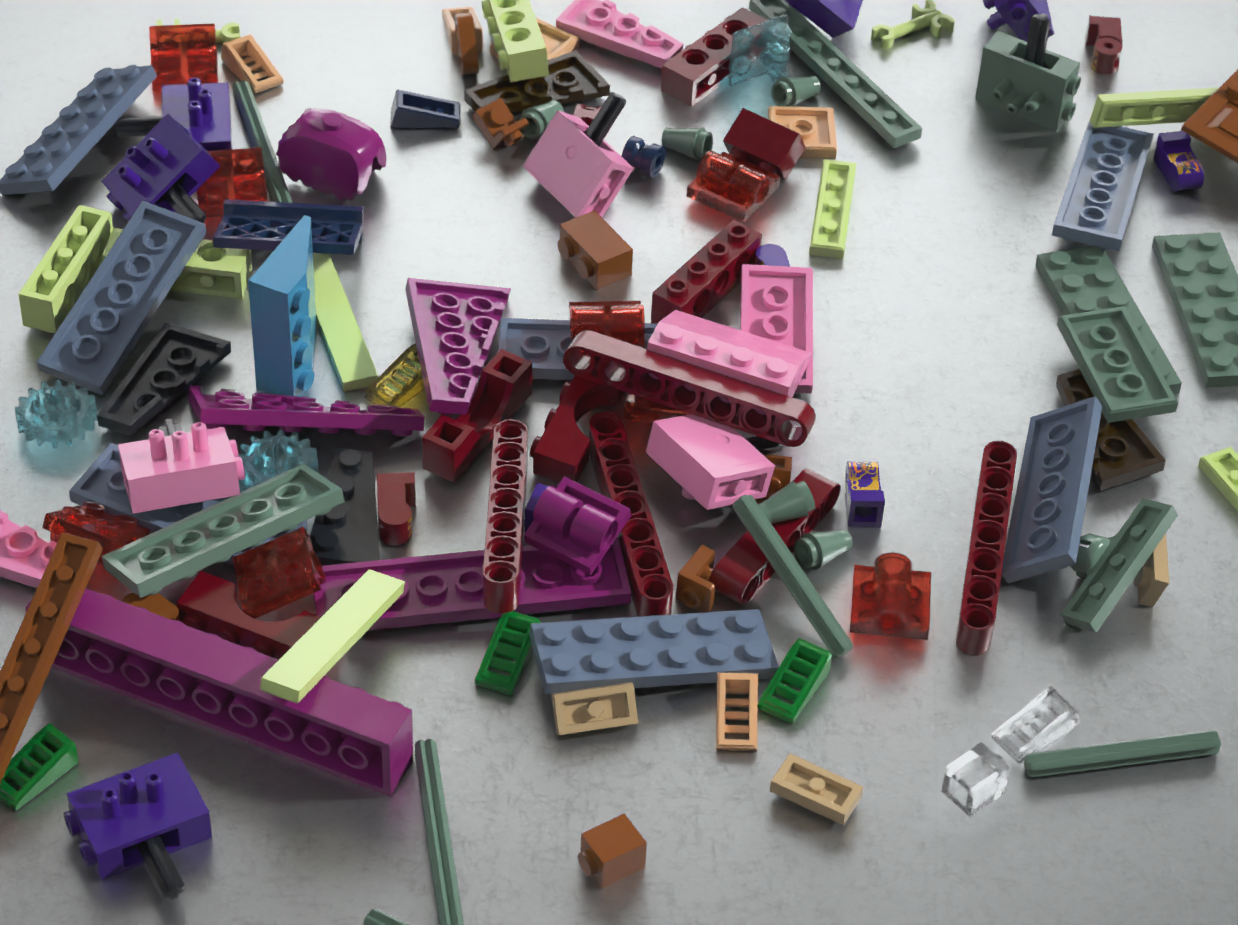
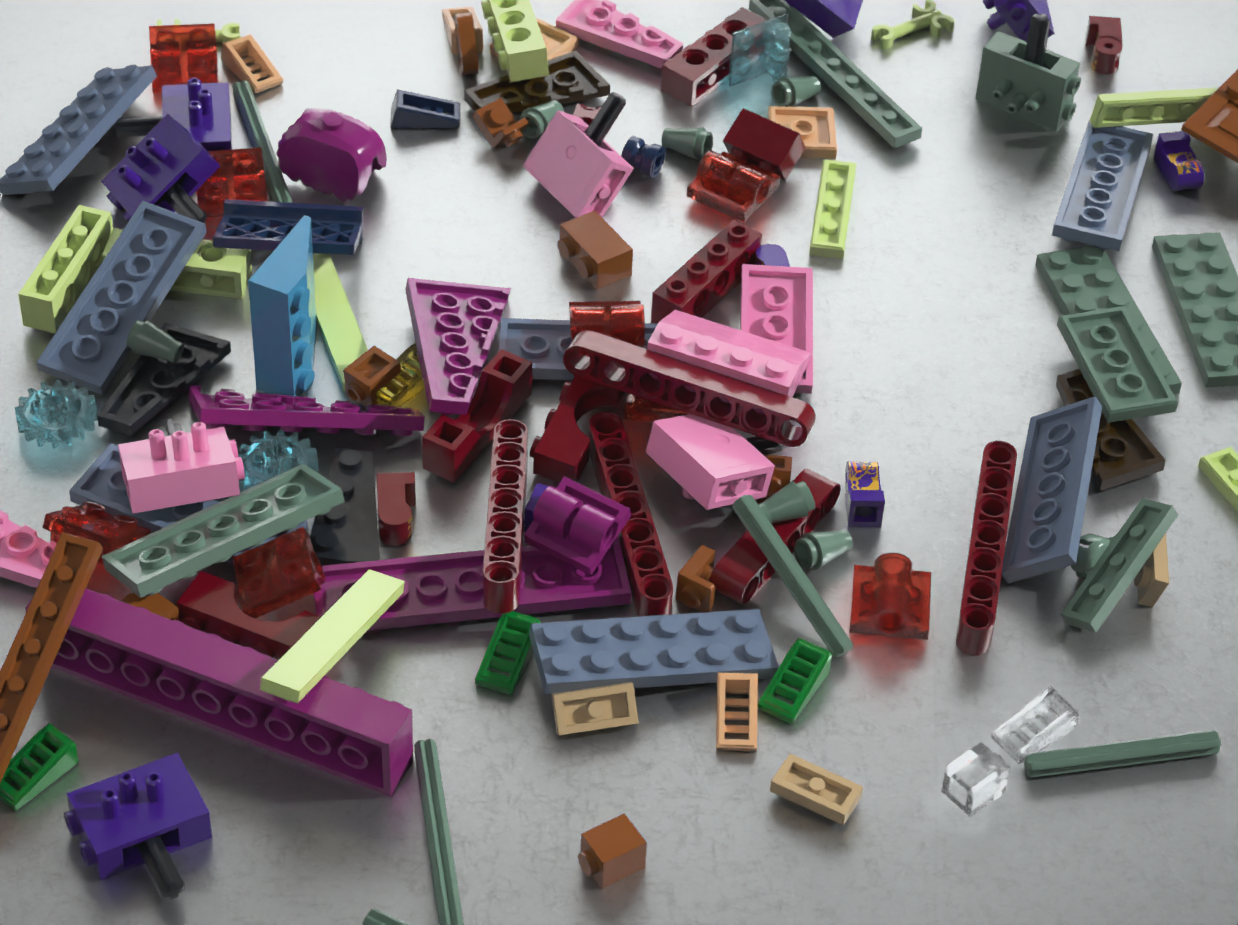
(152, 341): none -> sand green cone
(369, 375): none -> dark orange bracket

